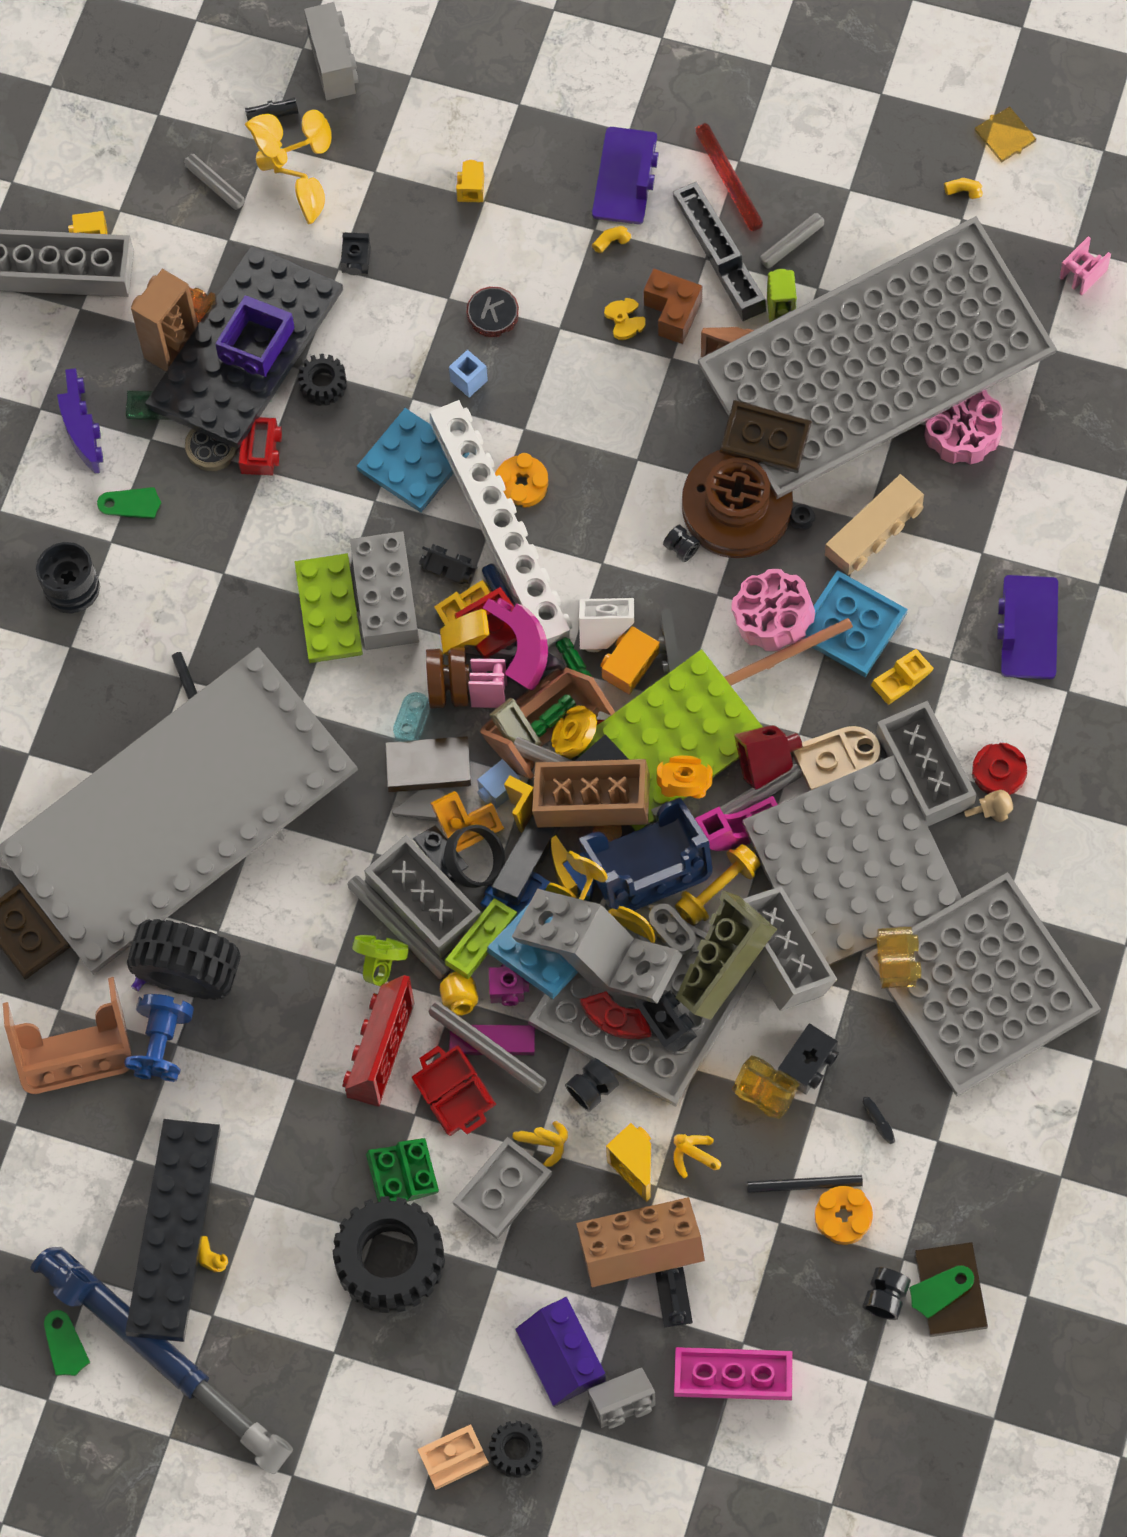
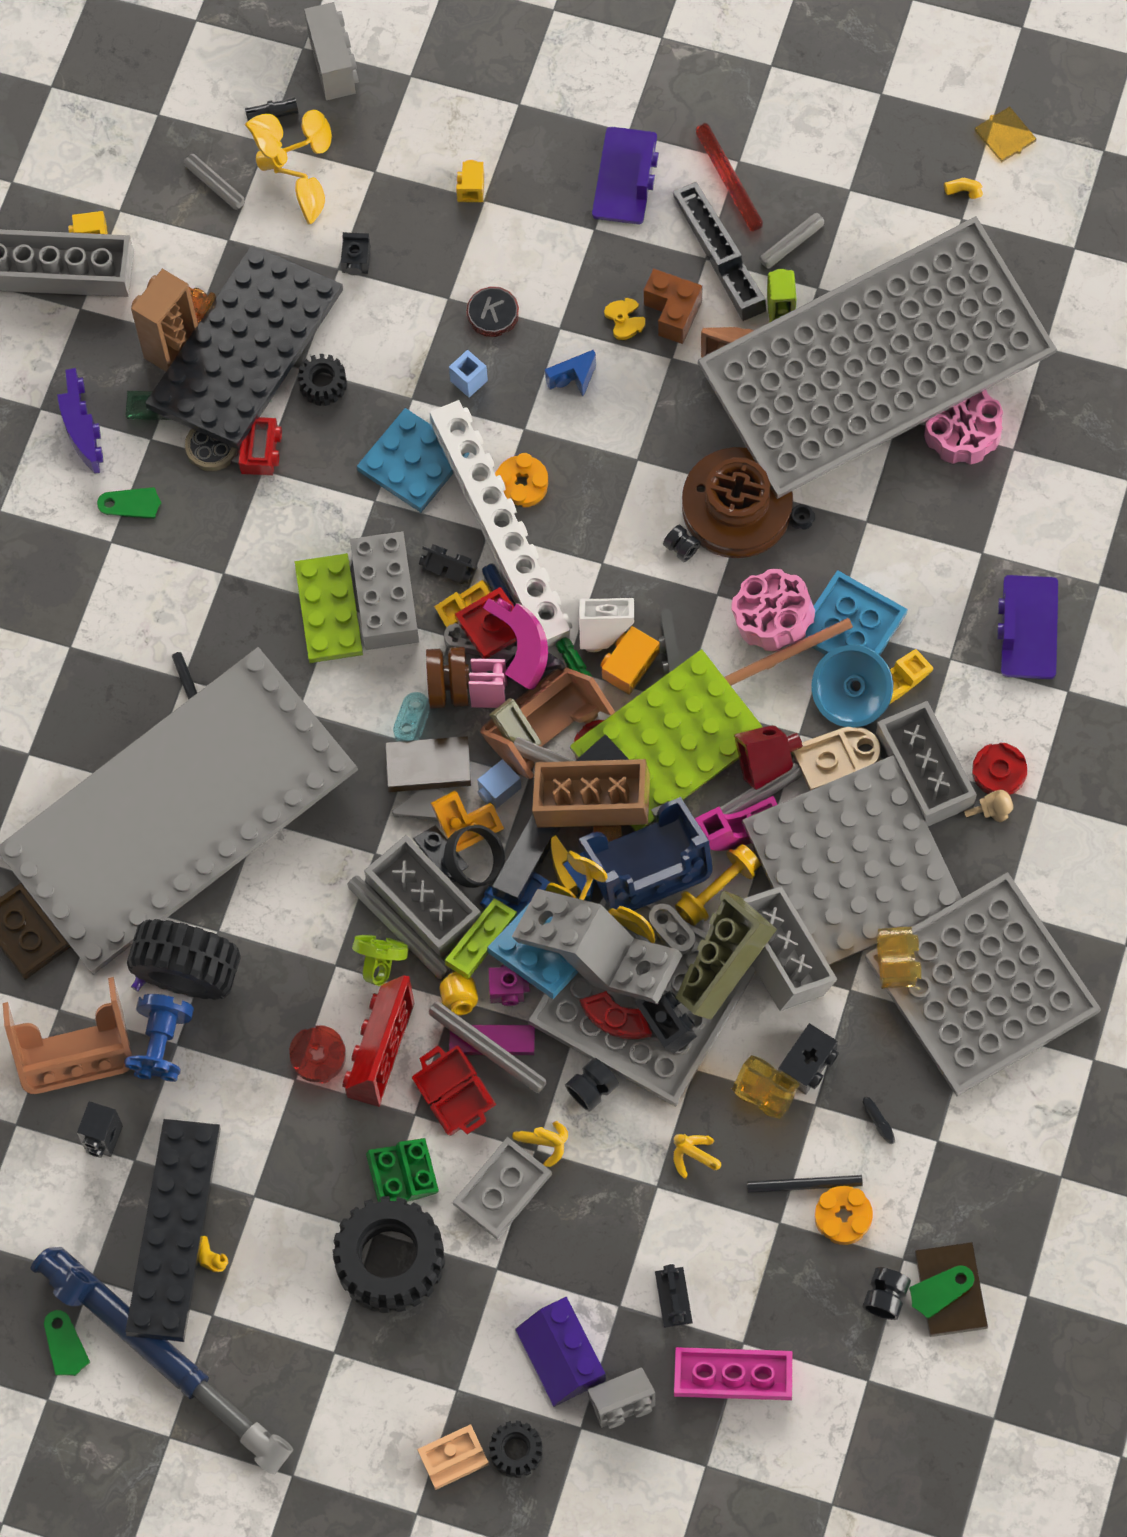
(68, 577): black wheel -> none
(99, 1130): none -> black brick
(264, 315): dark purple window -> none
(313, 1039): none -> clear red plate
(465, 631): yellow slope -> none
(521, 796): yellow panel -> none
(553, 715): green axle -> none
(574, 732): yellow tile -> none
(577, 369): none -> blue slope
(617, 233): yellow arm -> none
(631, 1158): yellow slope -> none
(640, 1242): medium nougat brick -> none
(684, 777): light orange plate -> none
(765, 436): dark brown tile -> none
(834, 686): none -> dark azure dish
(874, 525): tan brick -> none
(1089, 271): bright pink piece -> none

